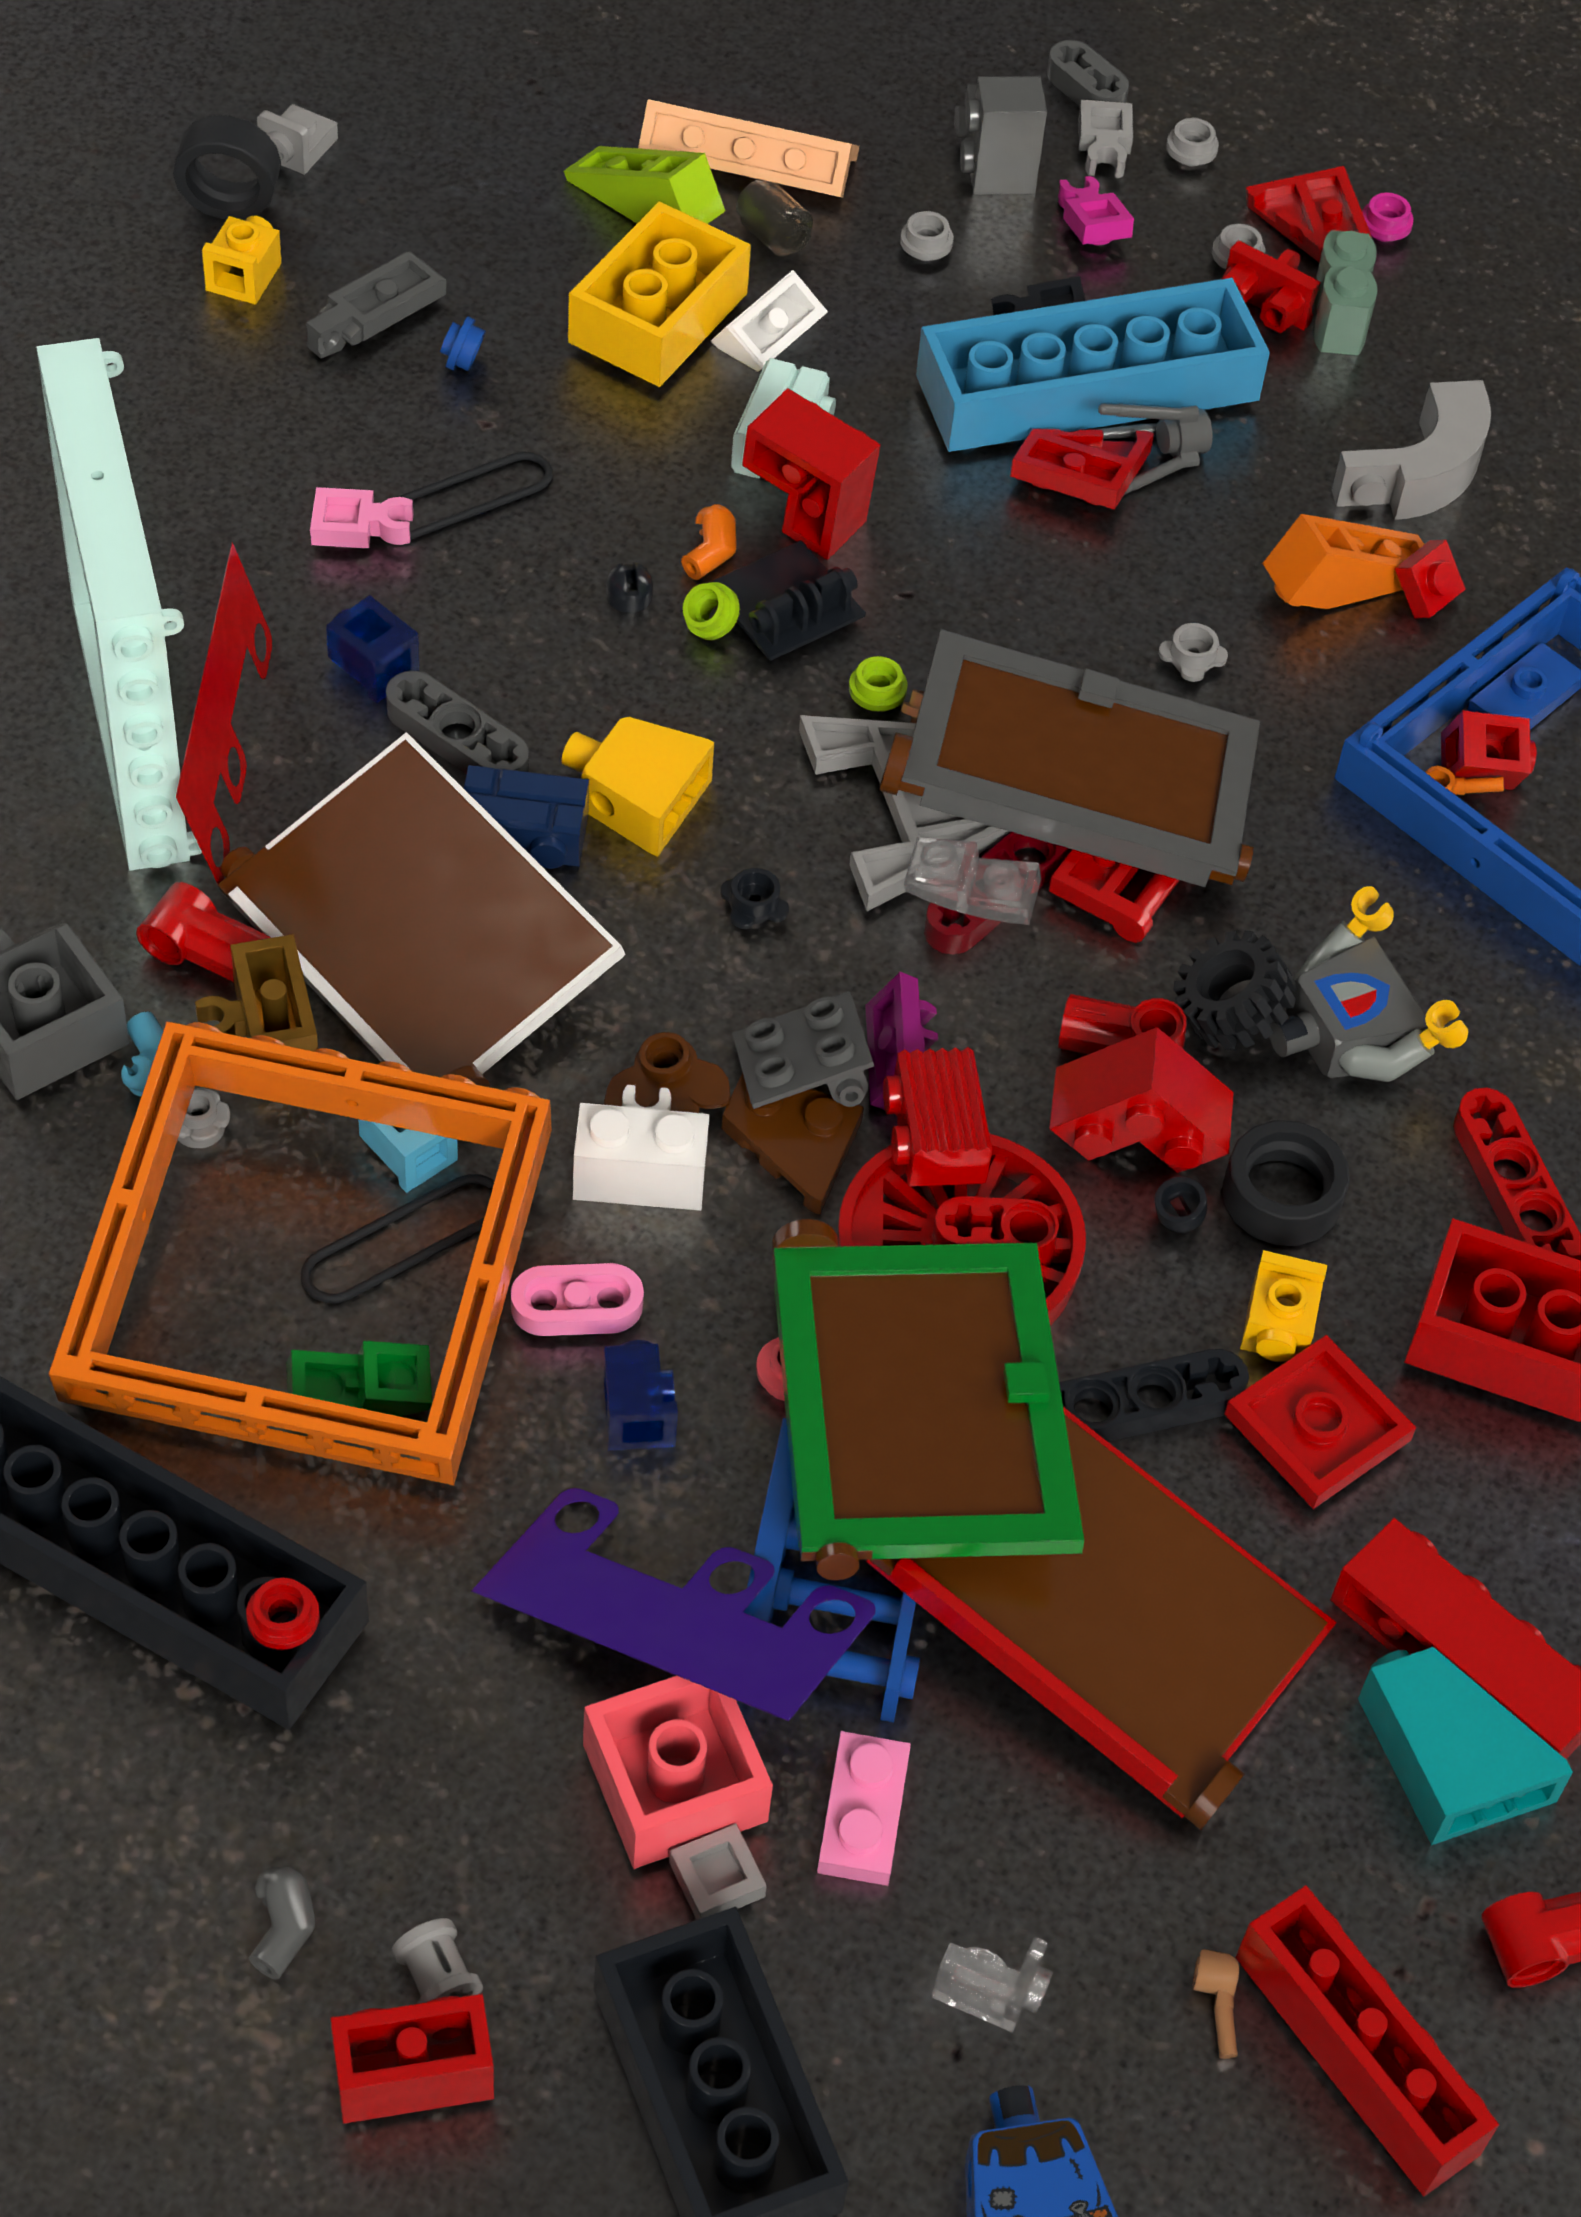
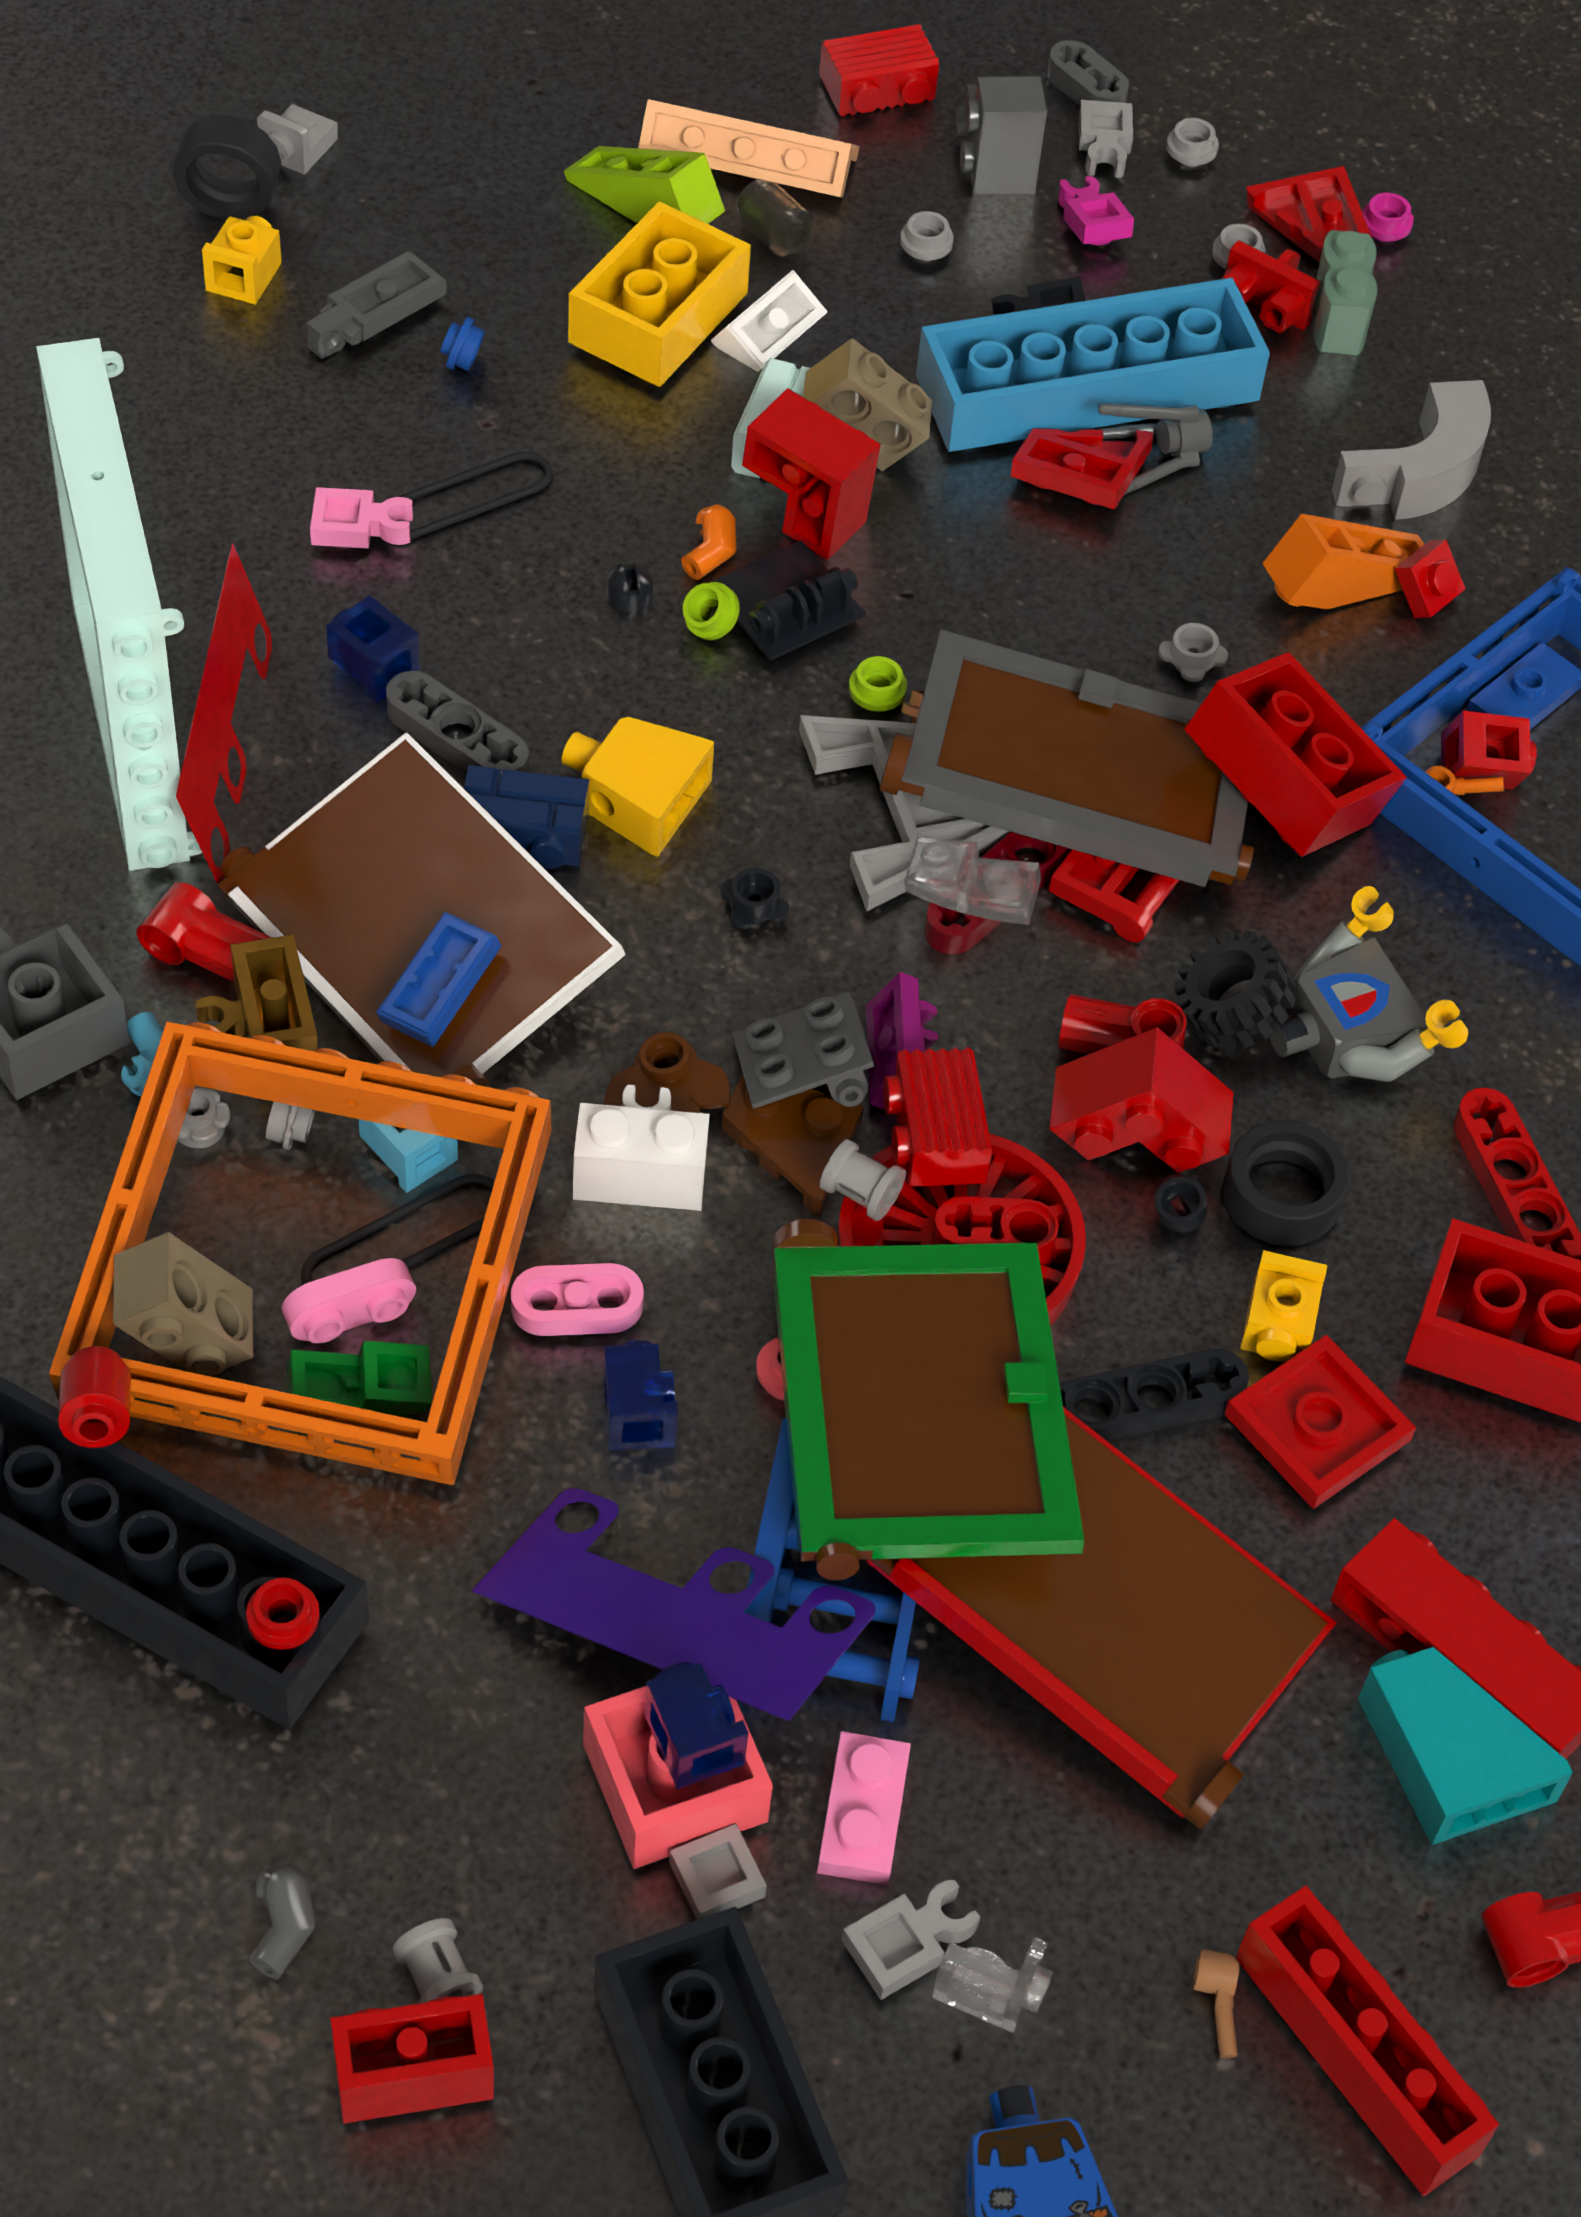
(94, 1398): none -> red brick
(183, 1305): none -> dark tan brick
(289, 1124): none -> light grey plate
(349, 1299): none -> bright pink plate
(438, 979): none -> blue plate
(693, 1724): none -> clear blue brick
(862, 1179): none -> light grey bush
(871, 398): none -> dark tan brick
(879, 69): none -> red brick
(902, 1943): none -> light grey plate
(1294, 753): none -> red brick

